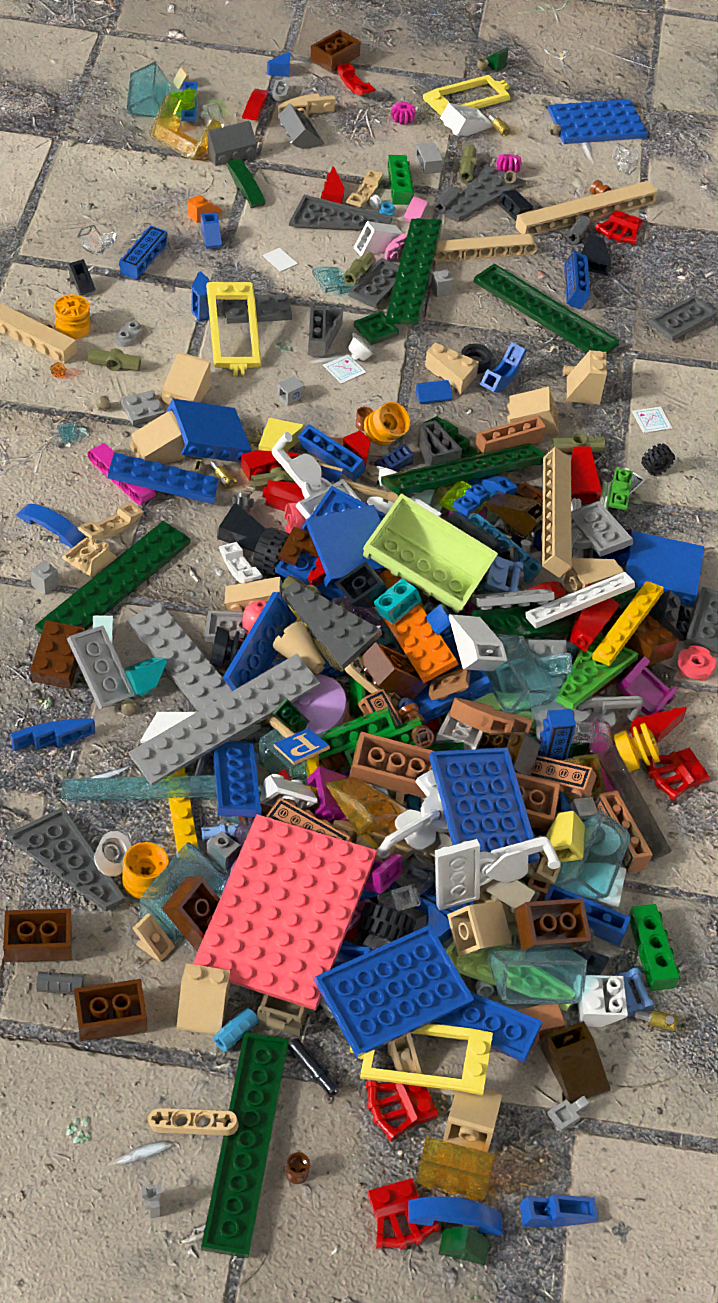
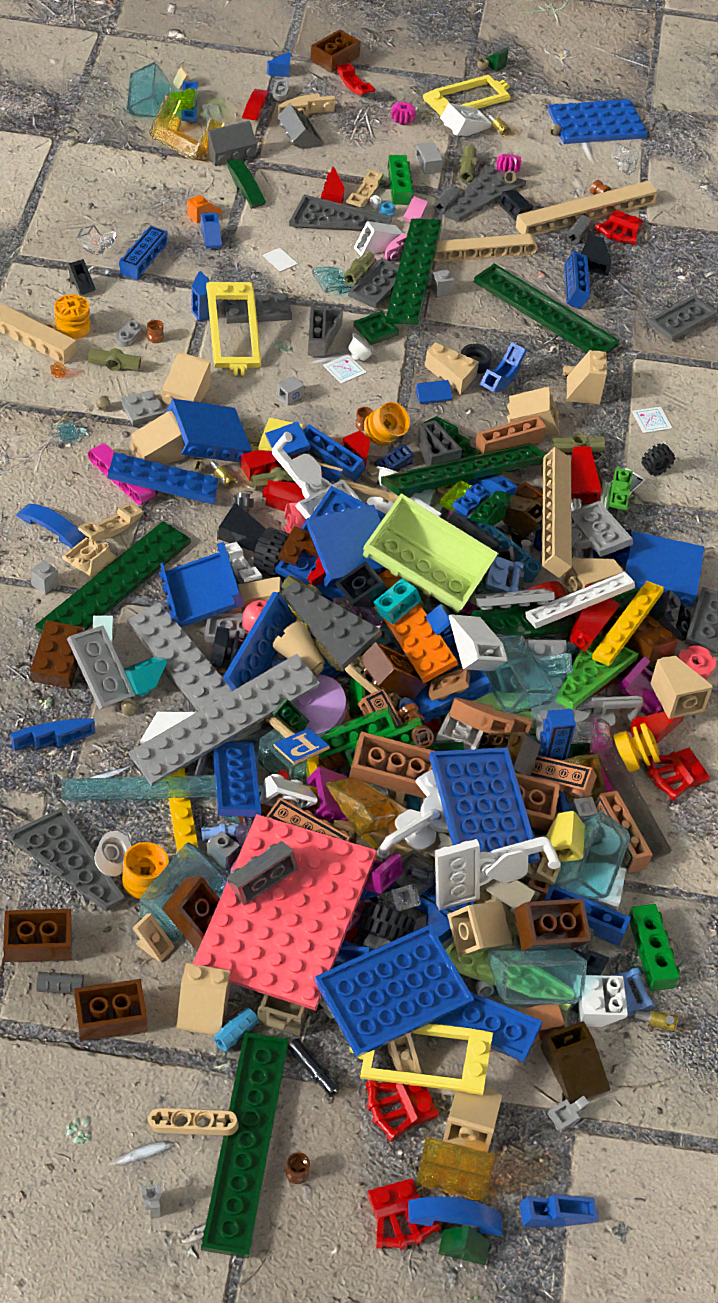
(155, 331): none -> dark orange wheel
(201, 588): none -> blue panel
(262, 872): none -> dark grey slope
(299, 441): none -> blue plate
(493, 510): none -> dark green slope
(679, 688): none -> tan slope

